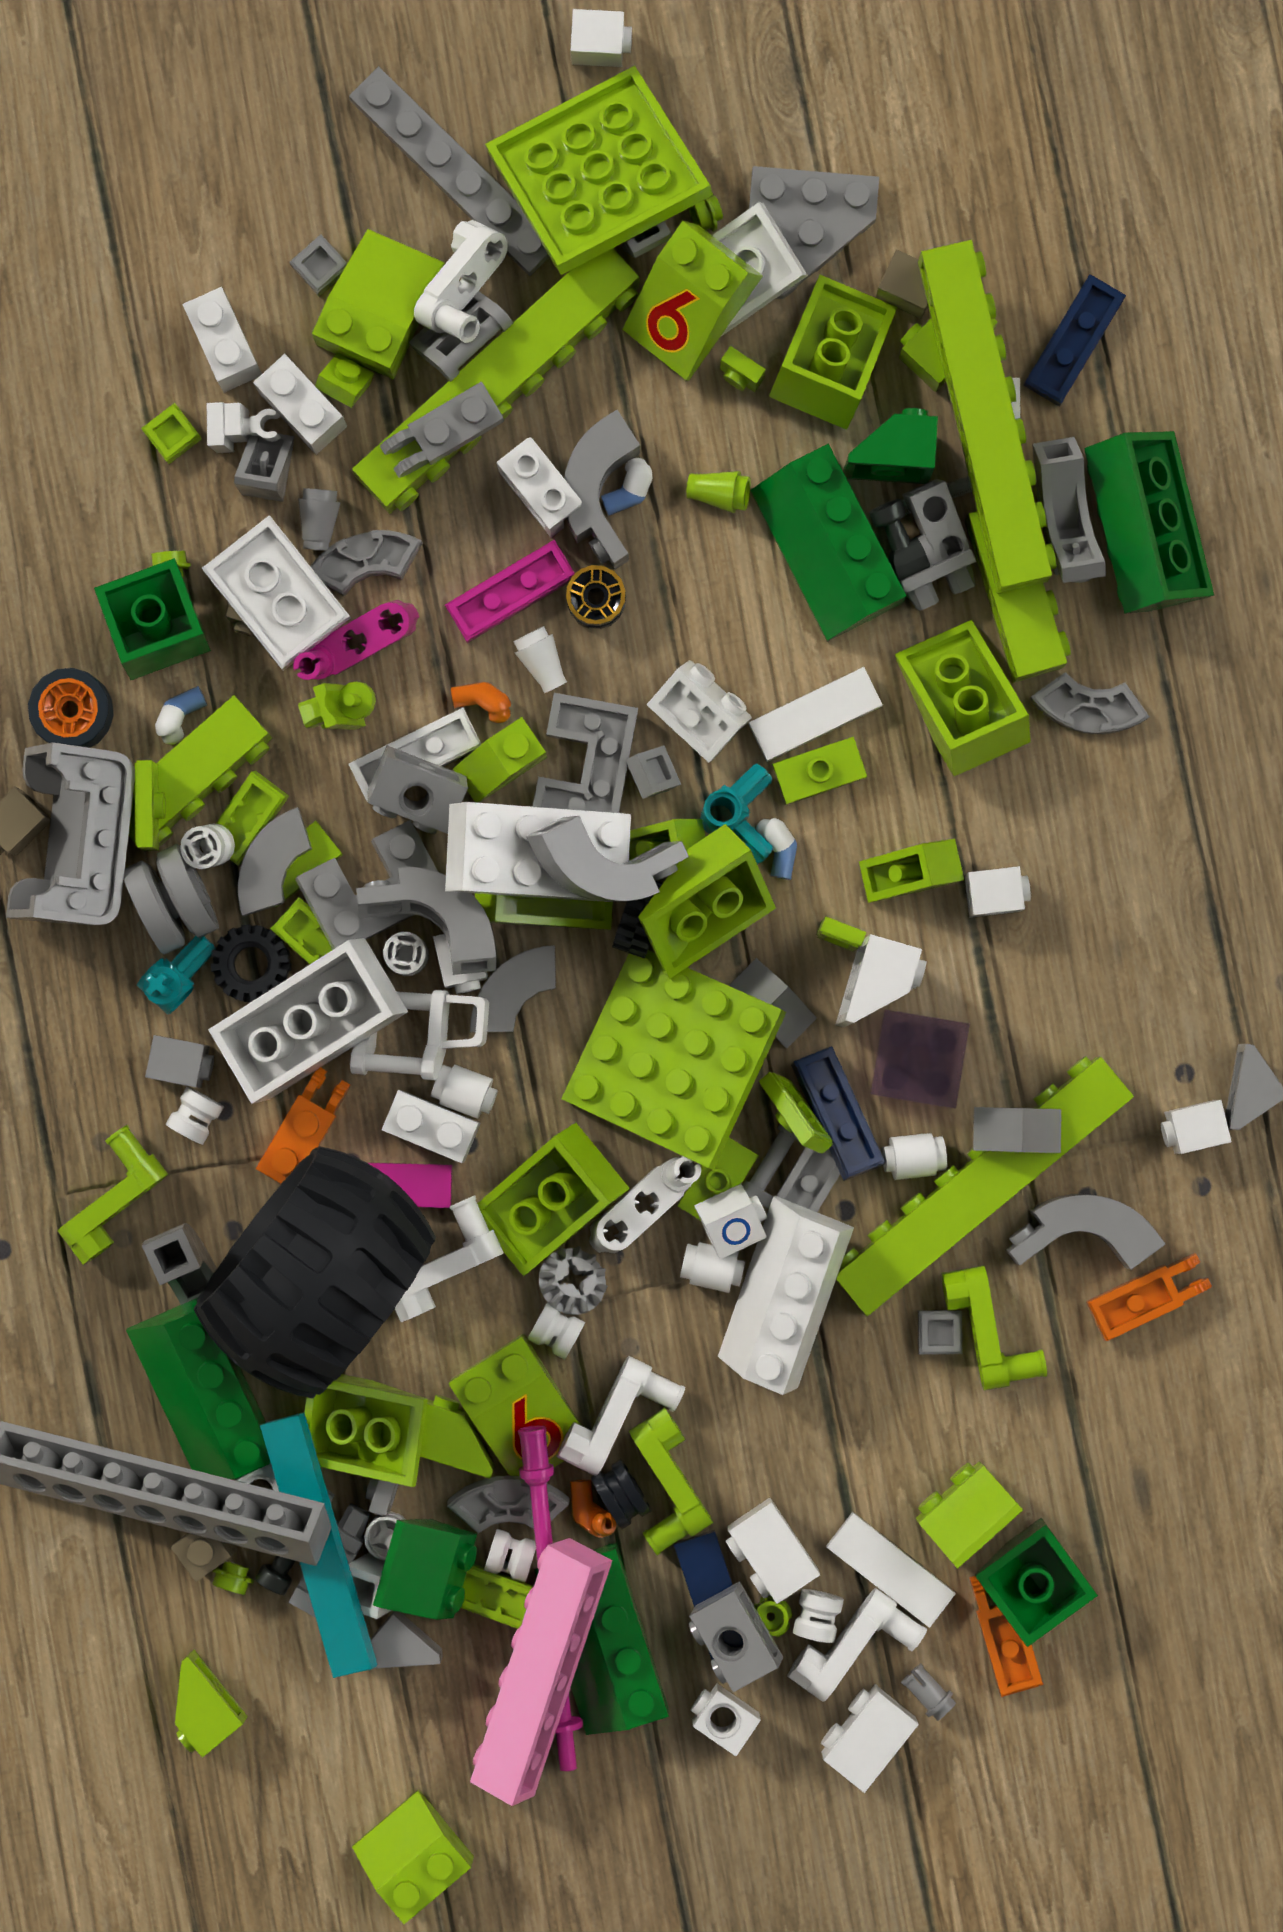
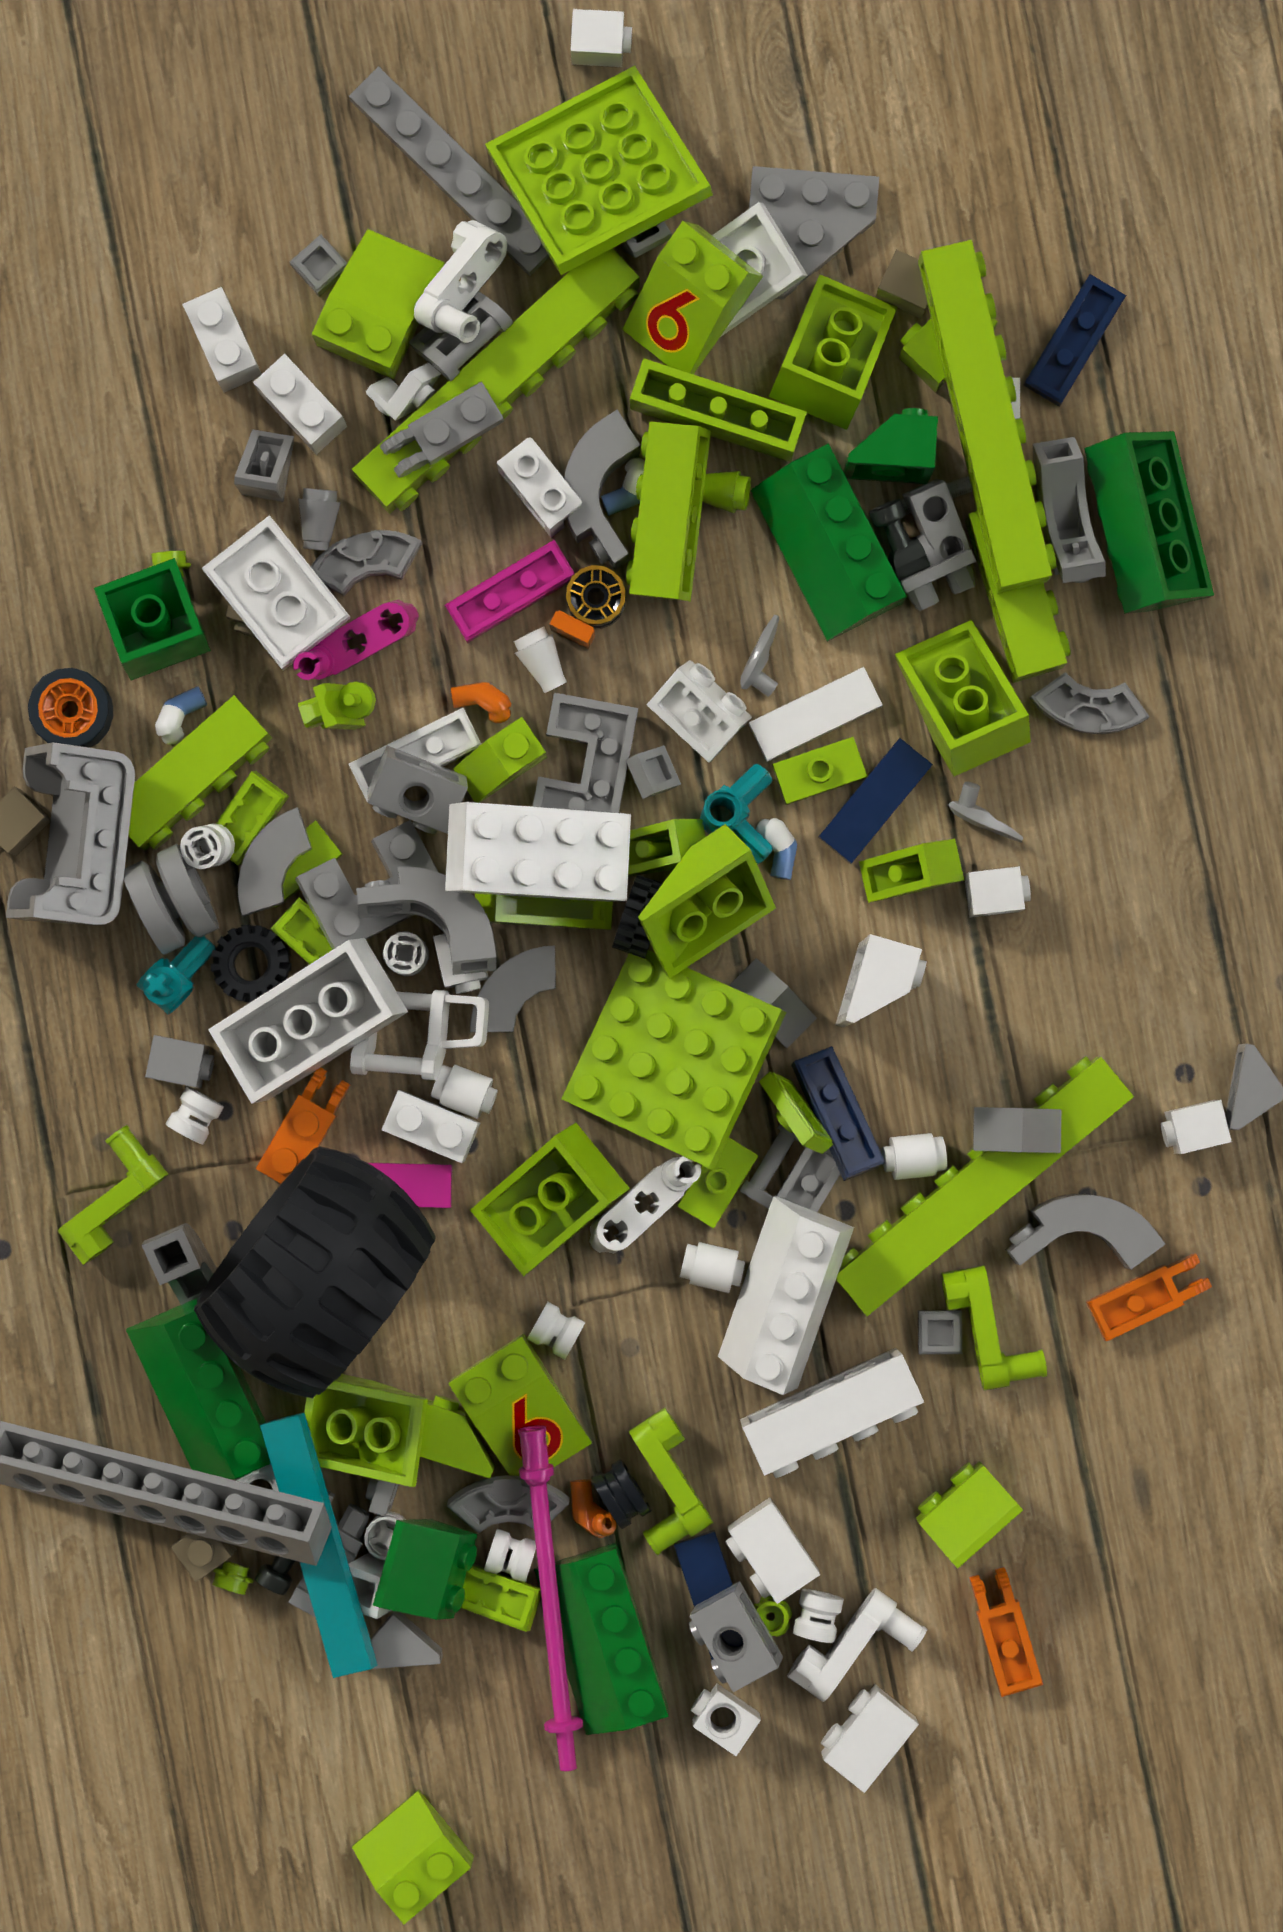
(149, 805): lime plate -> none
(171, 433): lime tile -> none
(204, 1707): lime slope -> none
(231, 424): white piece -> none
(344, 380): lime plate -> none
(404, 399): none -> white bracket
(479, 1247): white beam -> none
(540, 1670): bright pink brick -> none
(566, 1297): light grey gear -> none
(572, 629): none -> orange tile
(578, 867): light grey arch -> none
(590, 1448): white beam -> none
(668, 511): none -> lime brick
(707, 213): lime plate -> none
(719, 408): none -> lime brick
(732, 1220): white brick -> none
(741, 370): lime plate -> none
(753, 669): none -> light grey bar
(832, 1412): none -> white brick
(840, 934): lime tile -> none
(875, 801): none -> dark blue tile
(891, 1569): white tile -> none
(919, 1059): plate -> none
(930, 1693): light grey pin -> none
(978, 816): none -> light grey bar
(1035, 1582): green slope -> none

